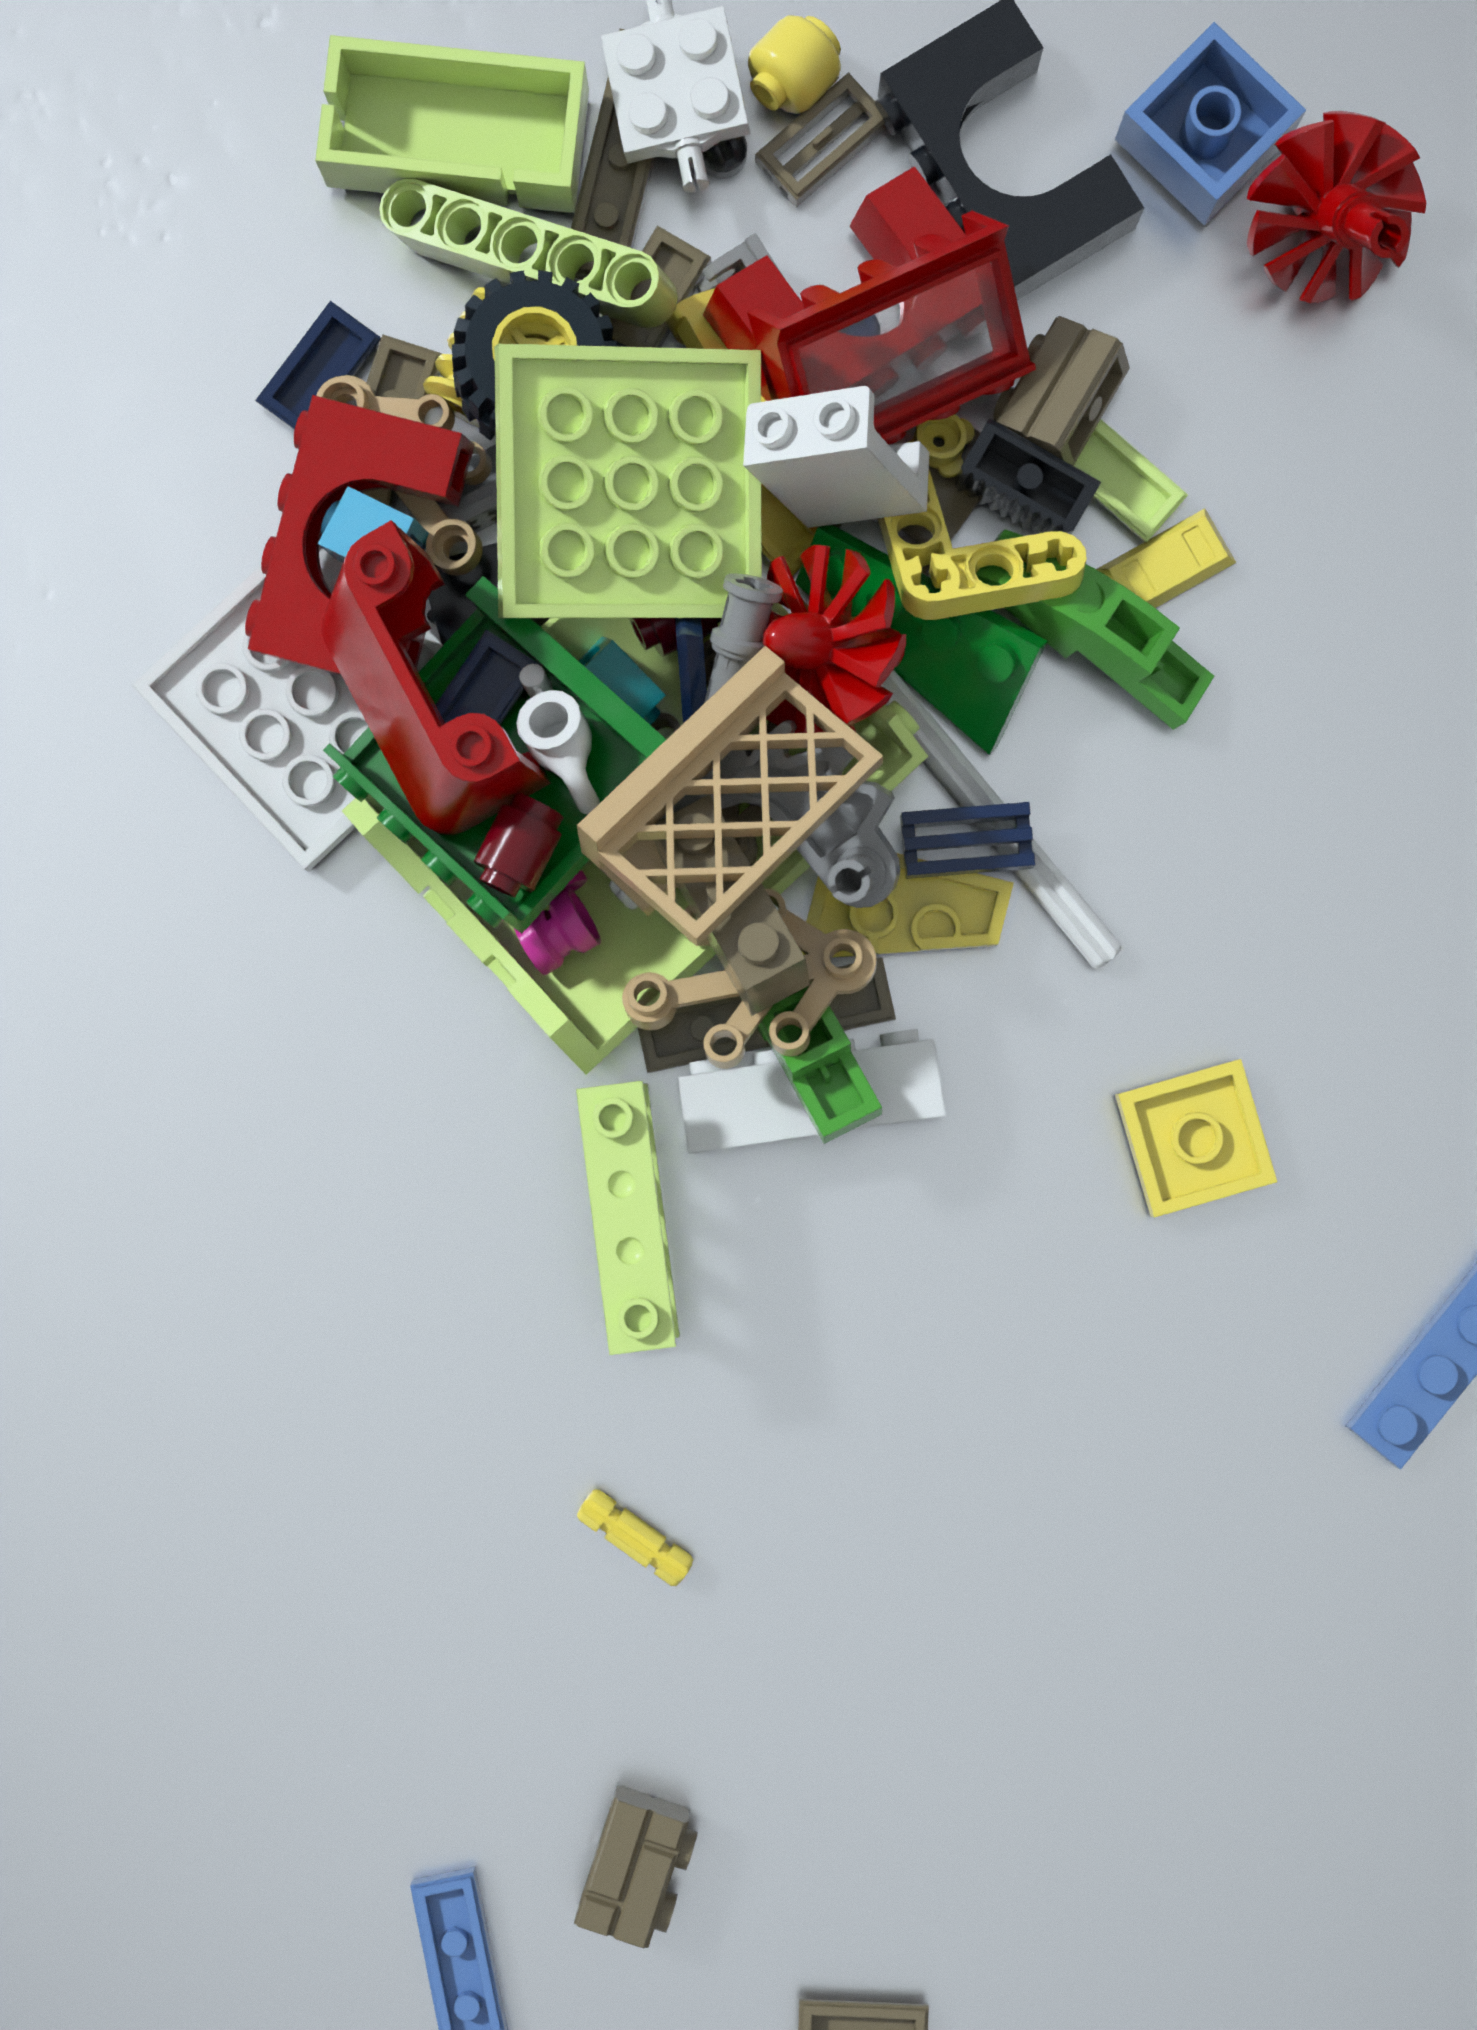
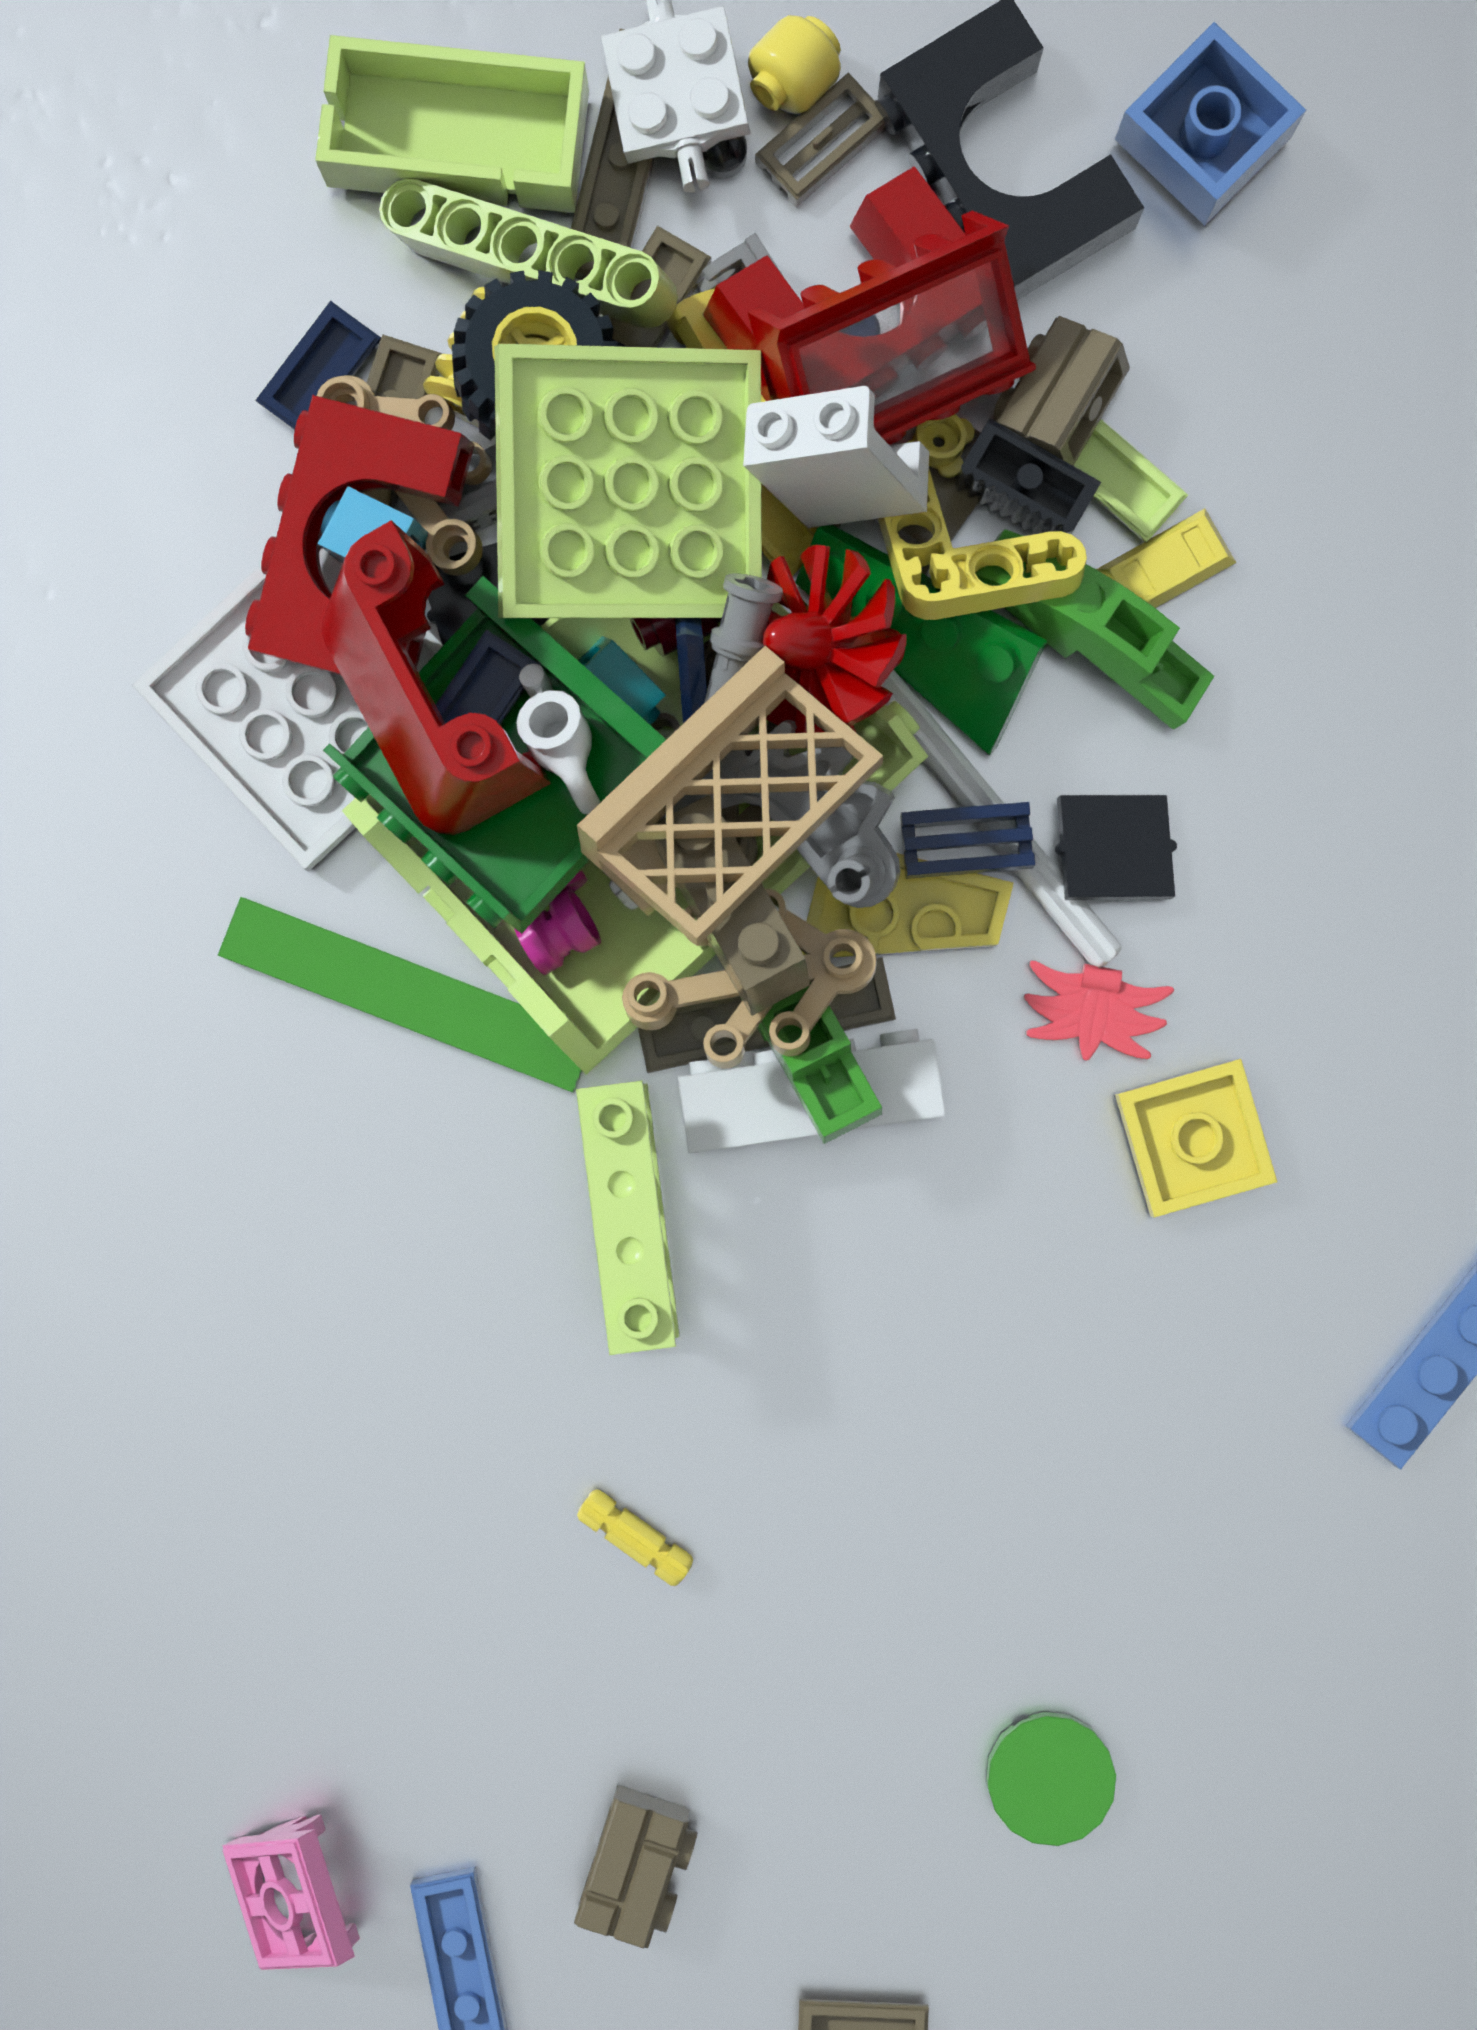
(274, 1938): none -> bright pink piece
(395, 991): none -> bright green tile
(519, 845): dark red brick -> none
(1051, 1779): none -> bright green tile
(1095, 1009): none -> coral piece
(1115, 847): none -> black piece
(1350, 190): red piece -> none

